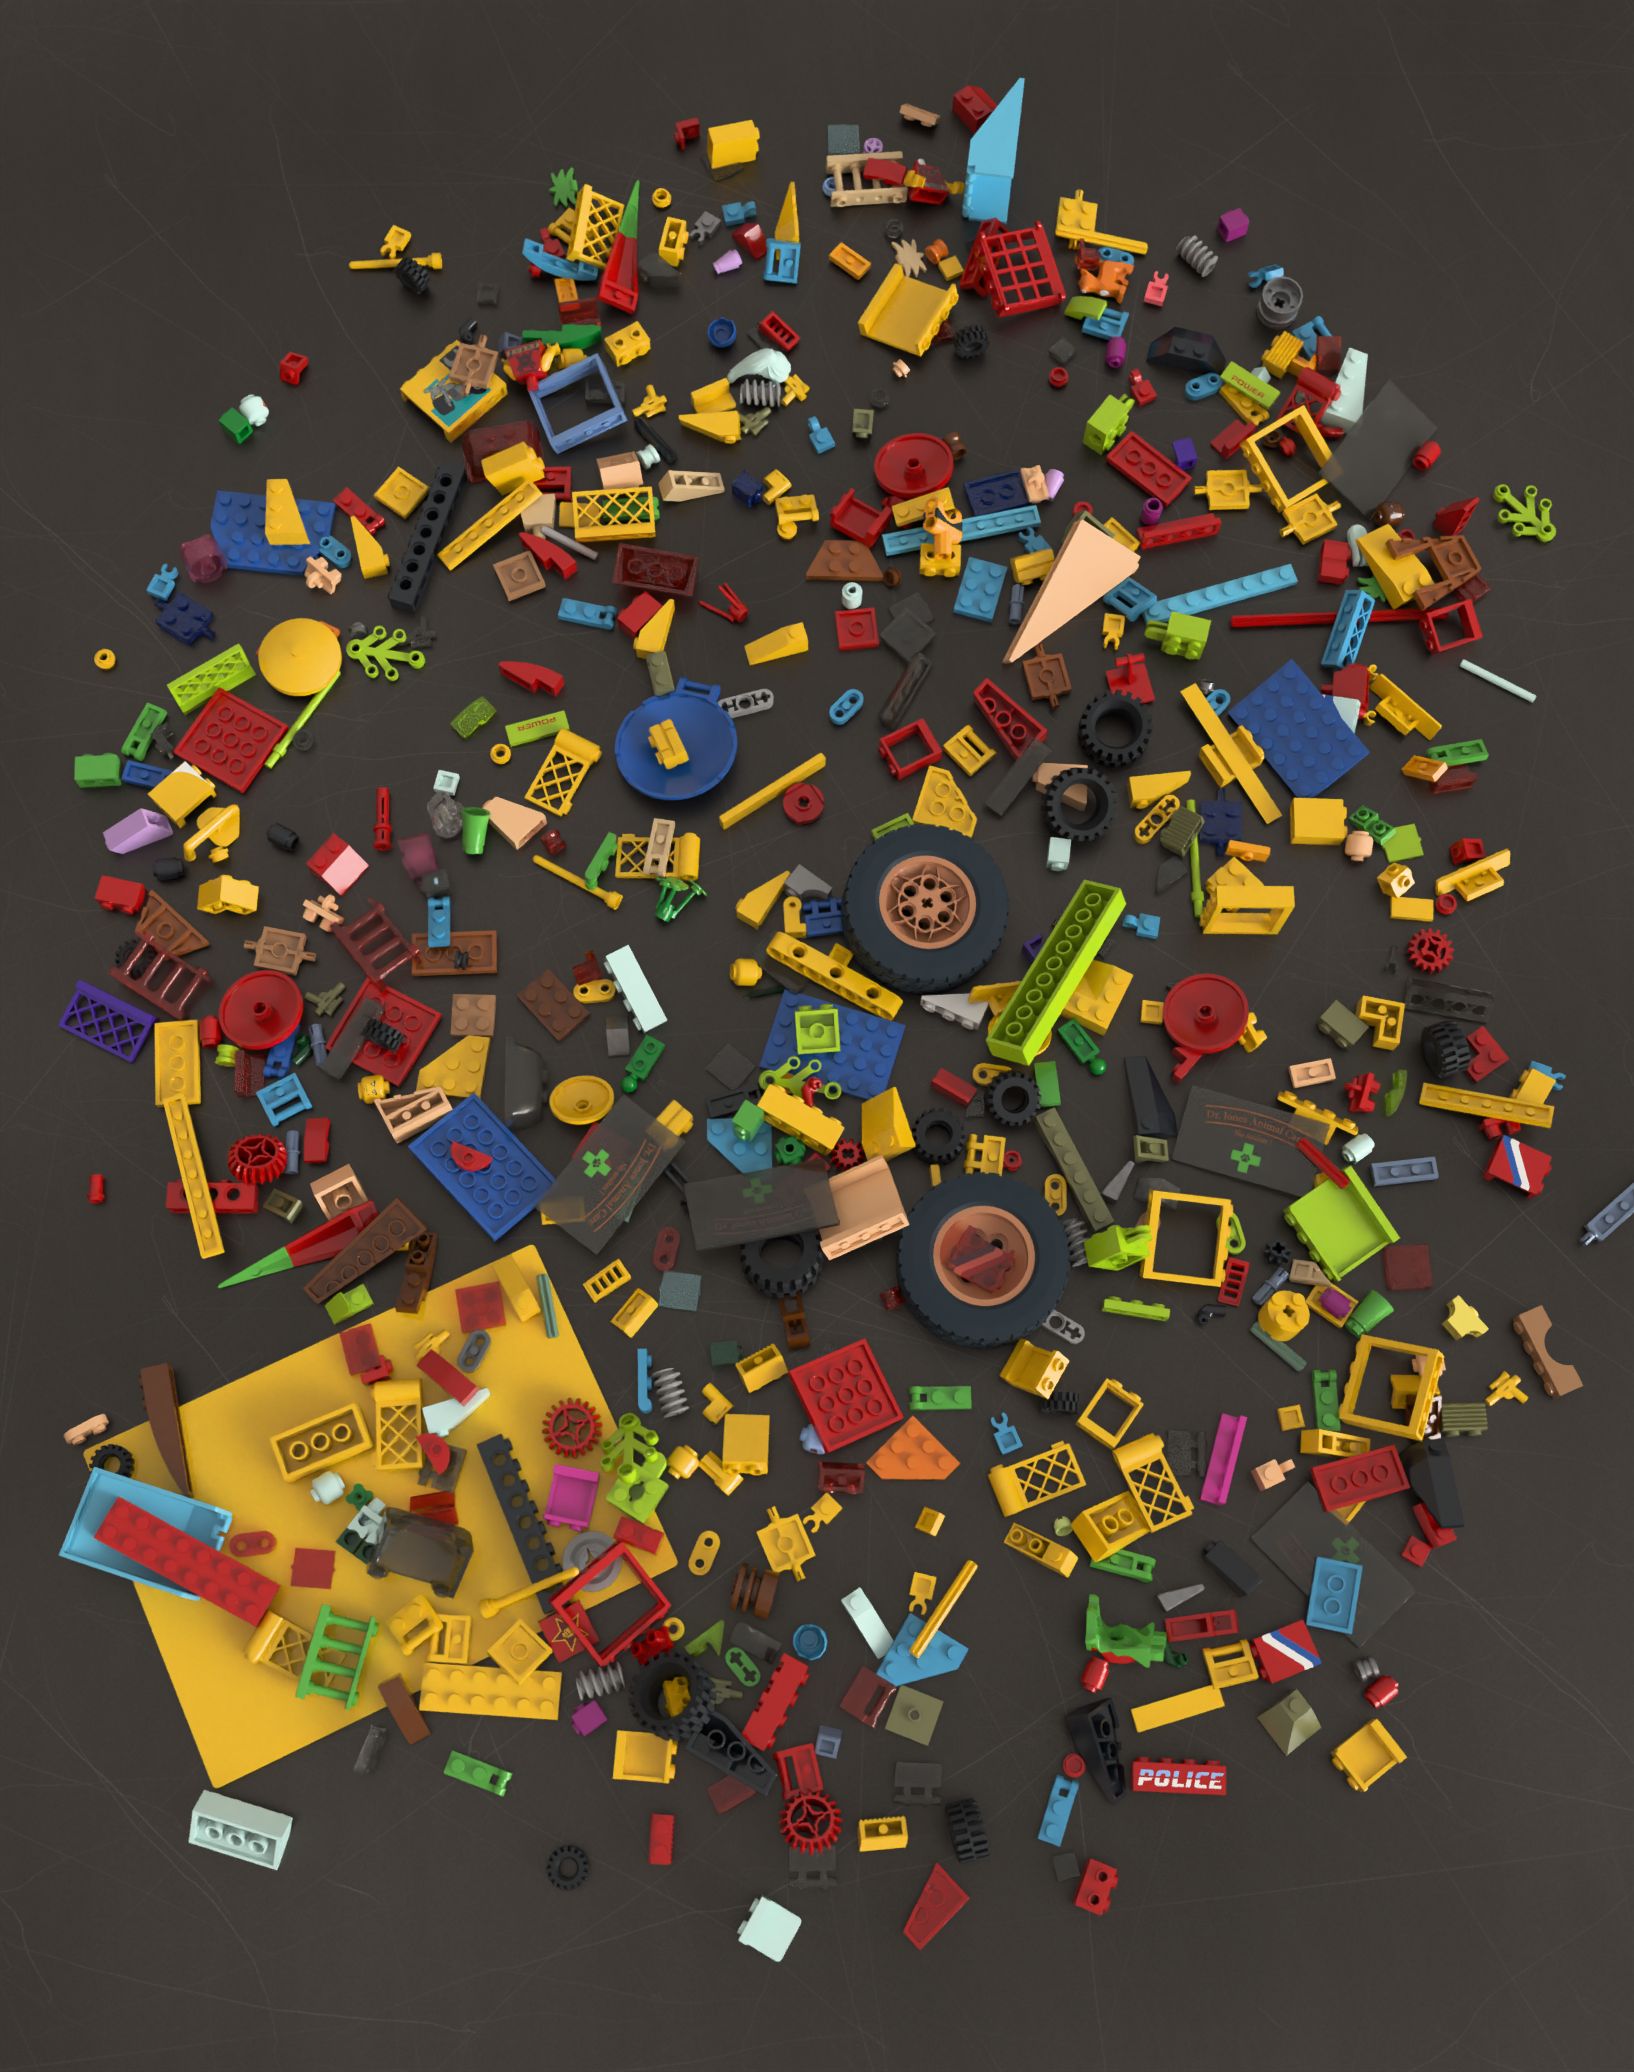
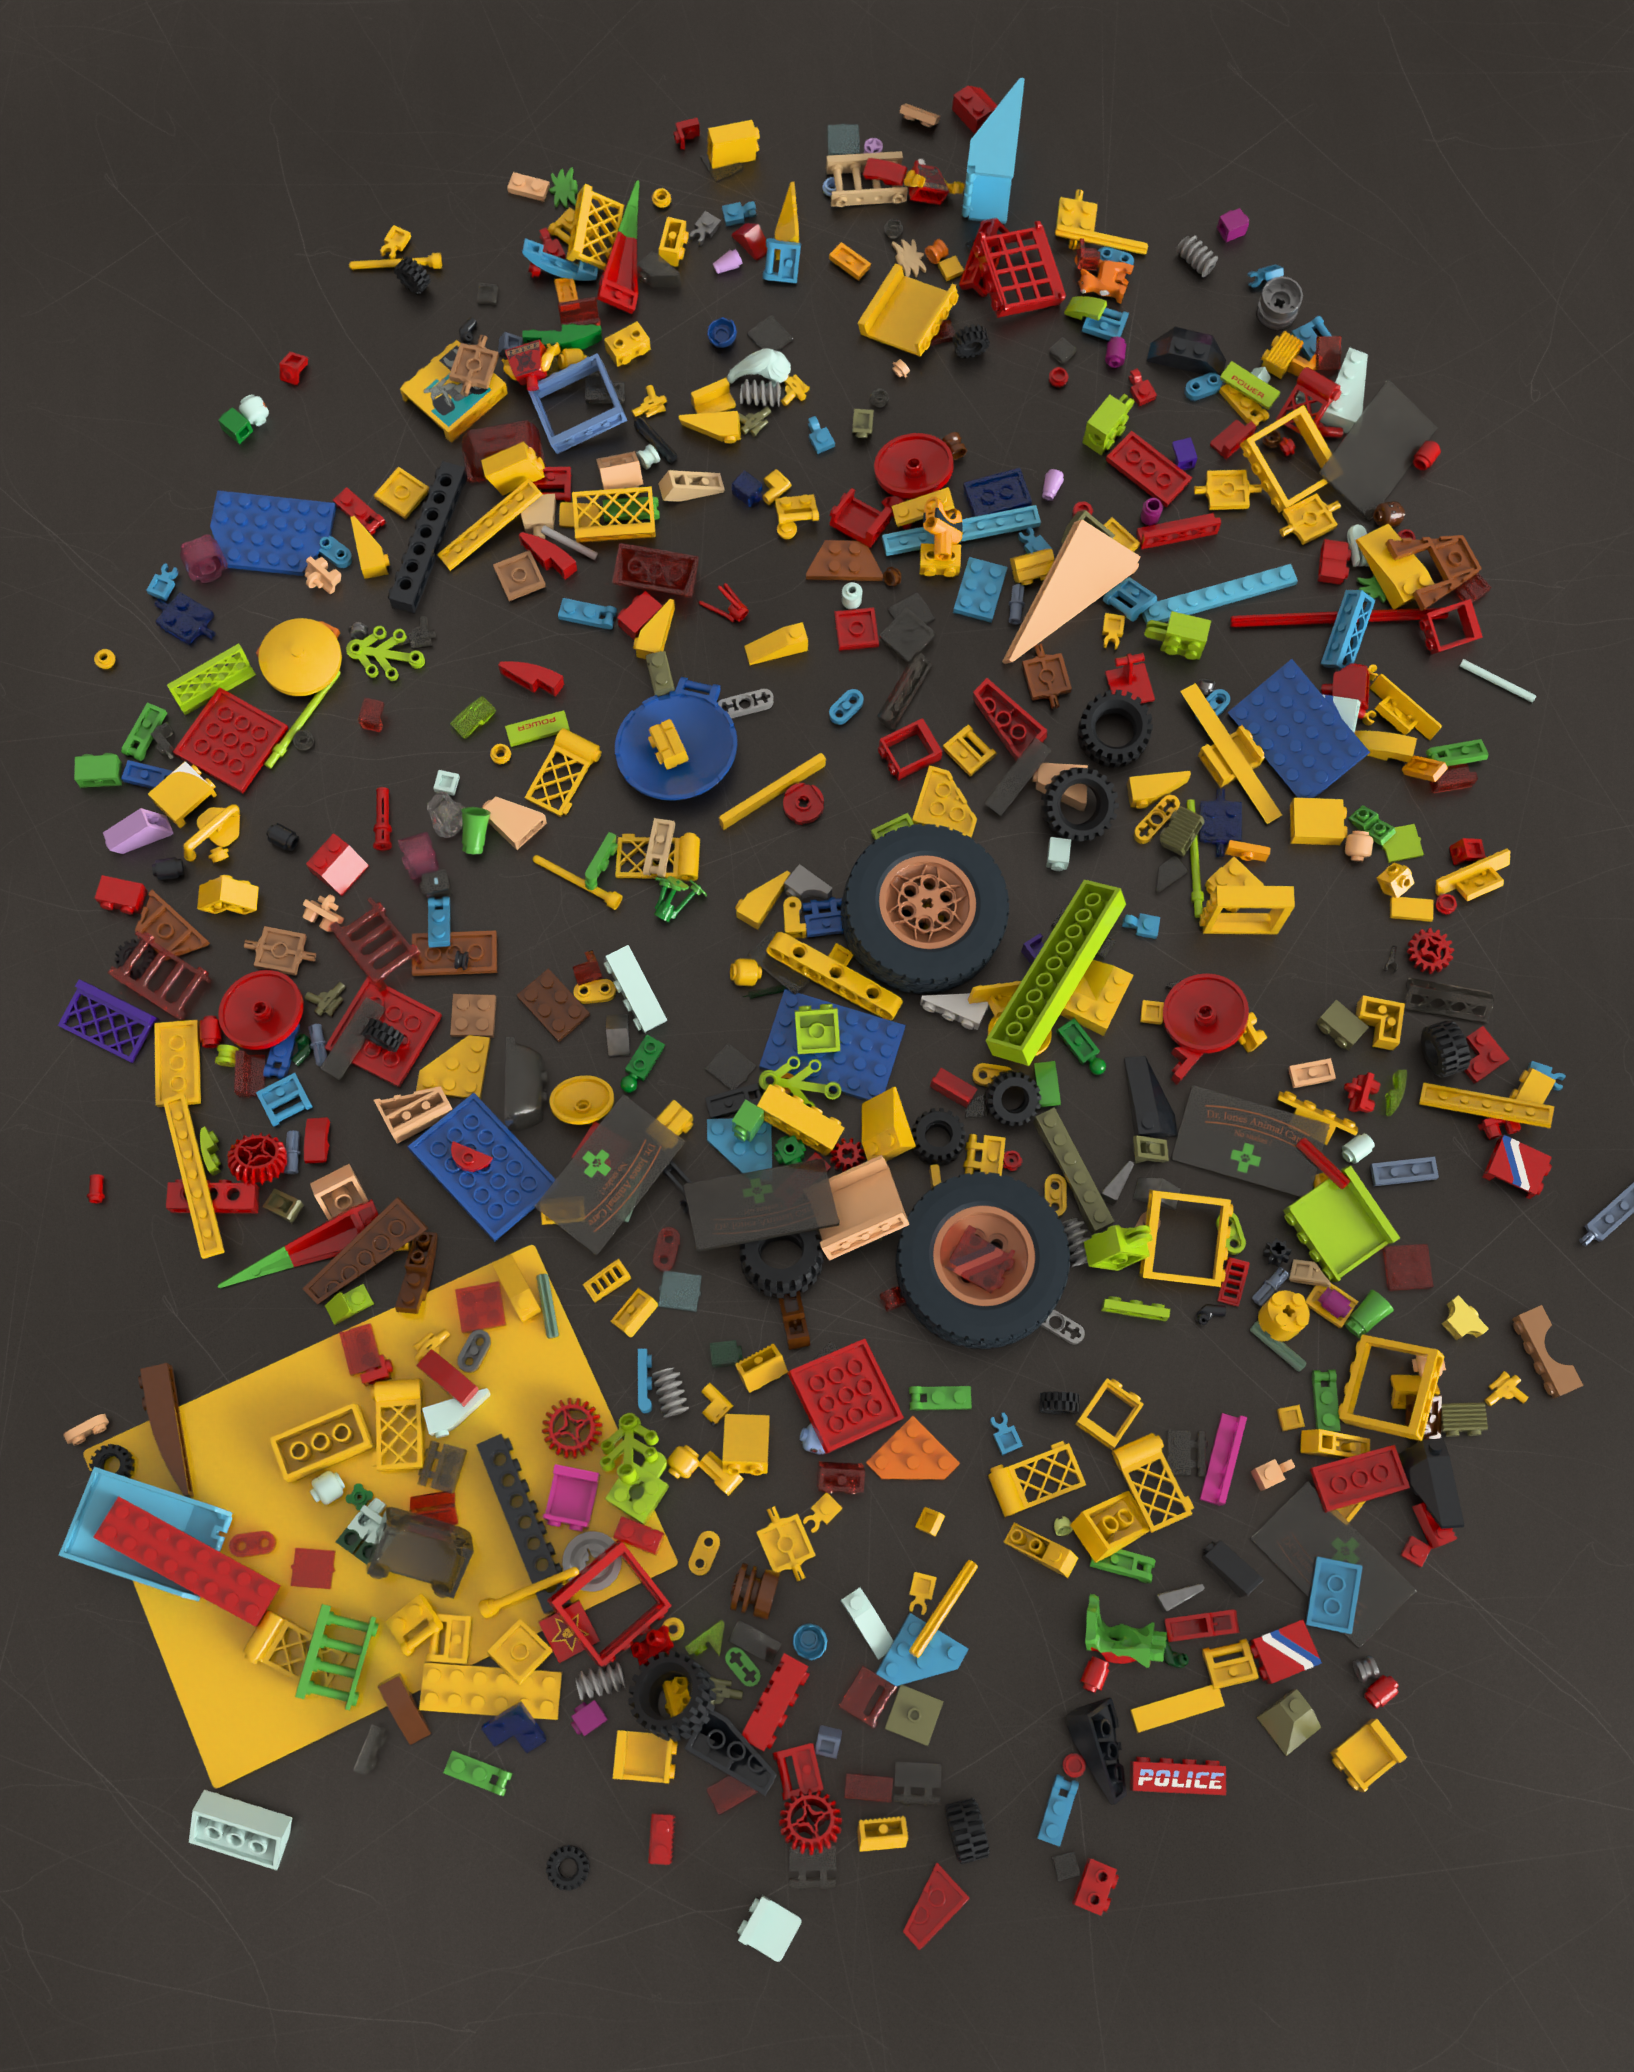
(208, 1146): none -> lime slope
(283, 518): yellow wedge -> none
(370, 715): none -> clear red panel
(373, 1088): yellow head -> none
(436, 1450): red plate -> none
(515, 1722): none -> clear blue plate
(528, 186): none -> light nougat plate
(553, 842): clear red wheel -> none
(775, 337): red slope -> none
(809, 1089): red arm -> none
(868, 1787): none -> clear red brick
(1034, 484): light nougat hips -> none
(1034, 1369): yellow panel -> none
(1156, 290): coral plate -> none
(1388, 745): none -> yellow slope
(1455, 516): red slope -> none
(1526, 514): lime plant -> none

